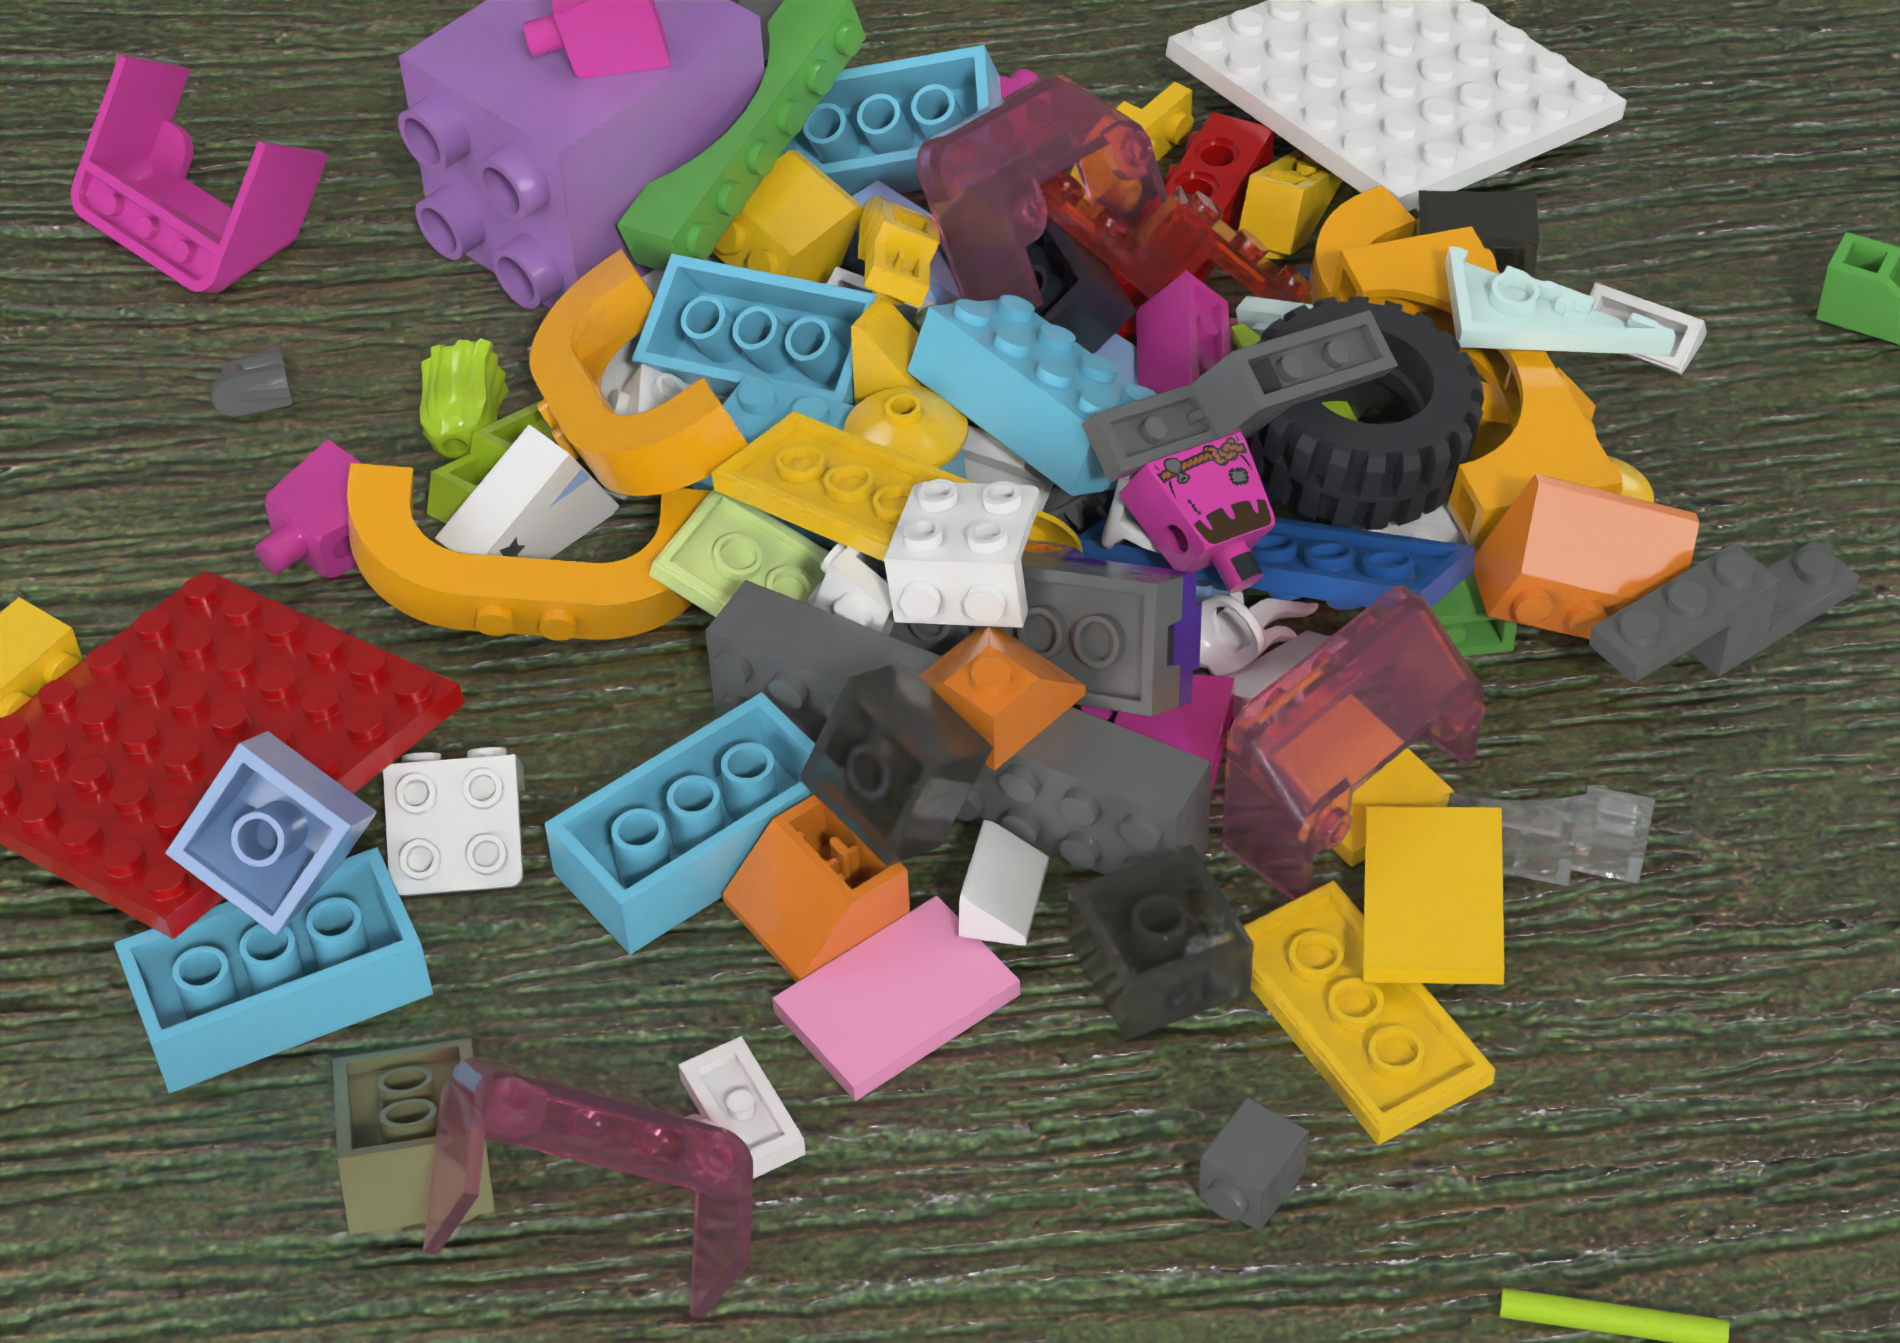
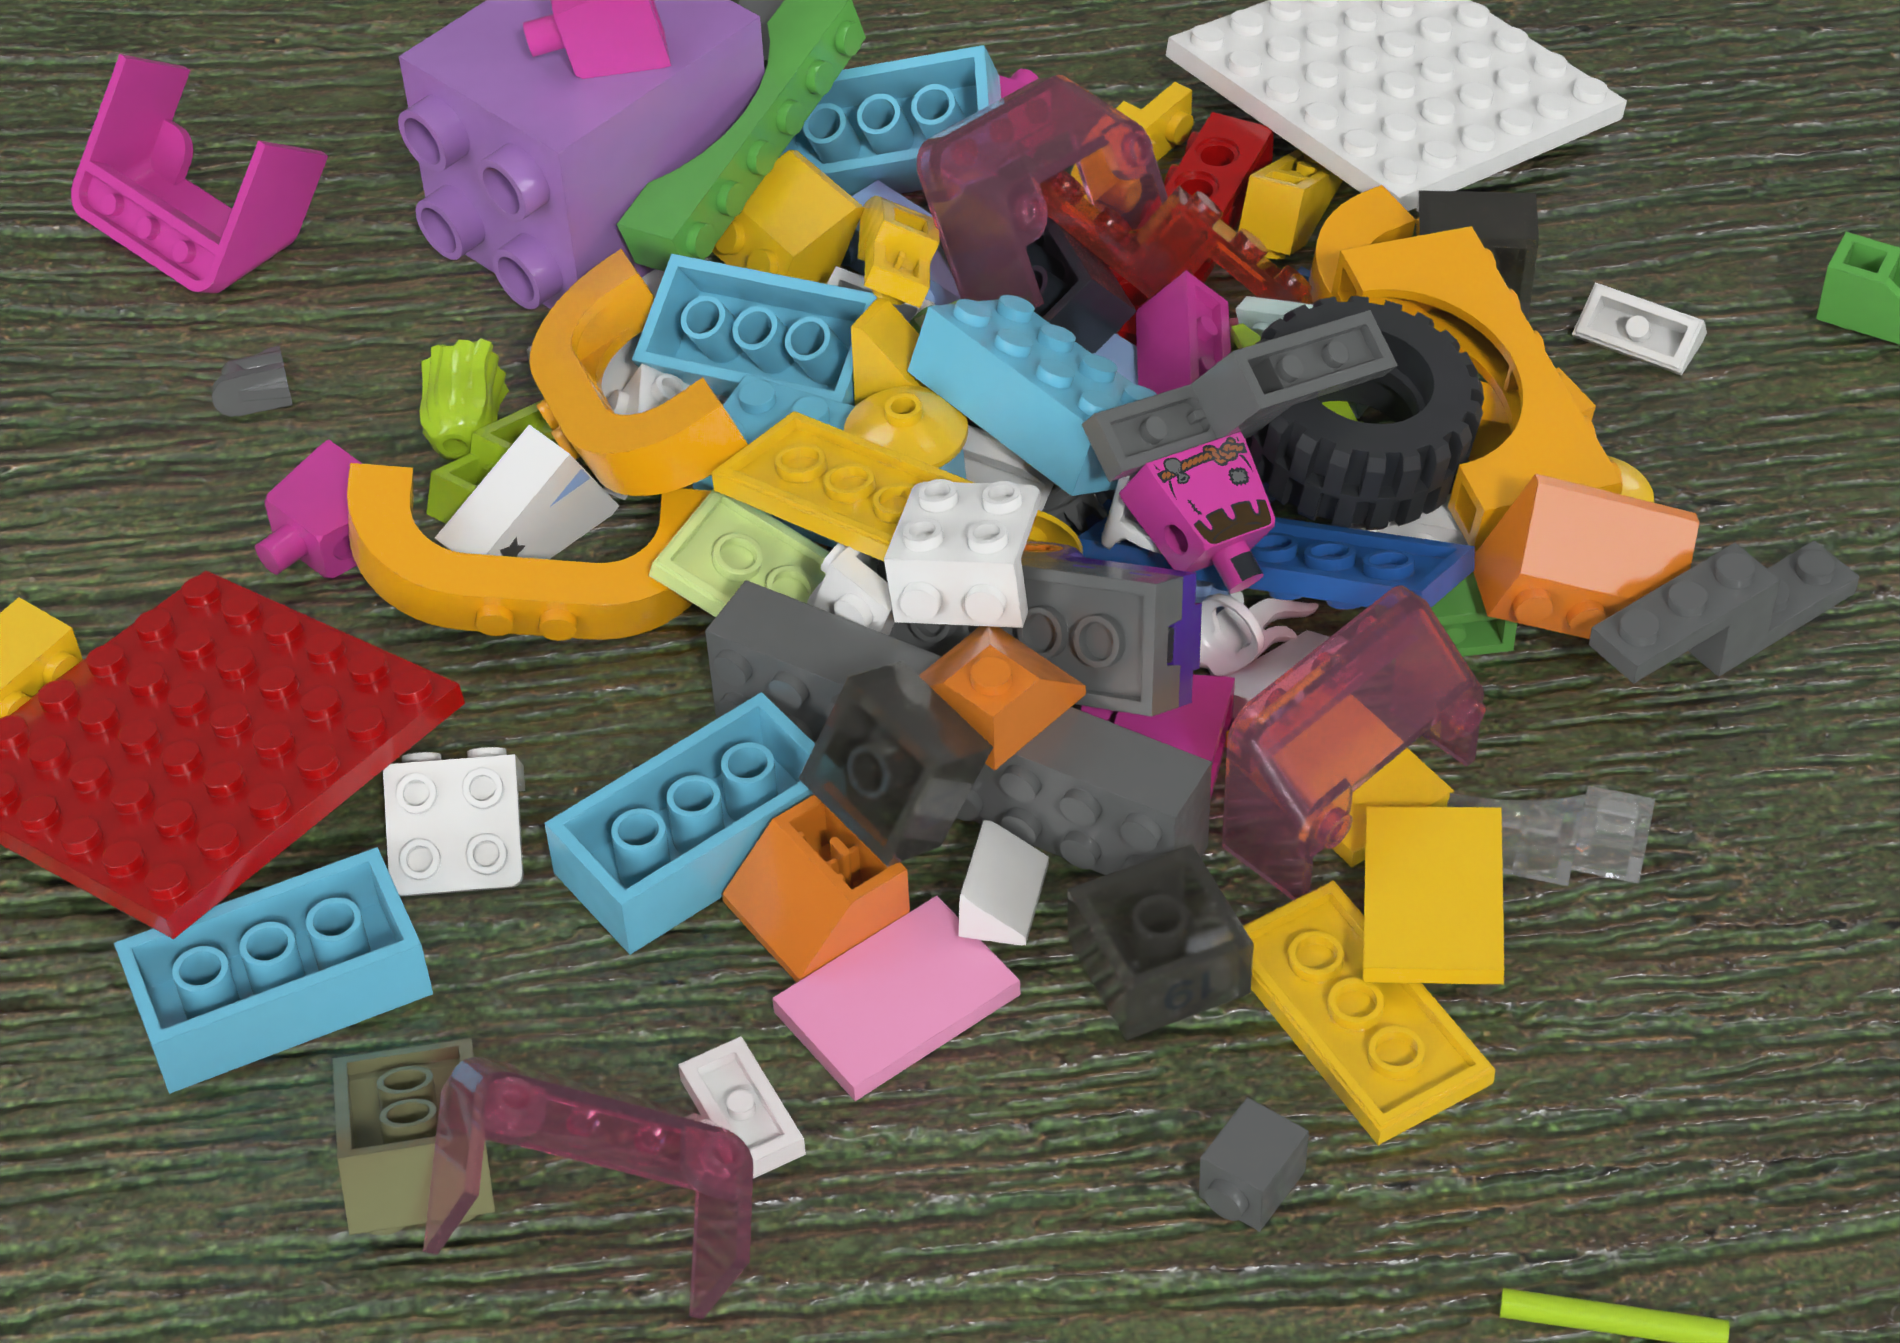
(270, 831): medium blue slope -> none
(1535, 314): light aqua wing -> none

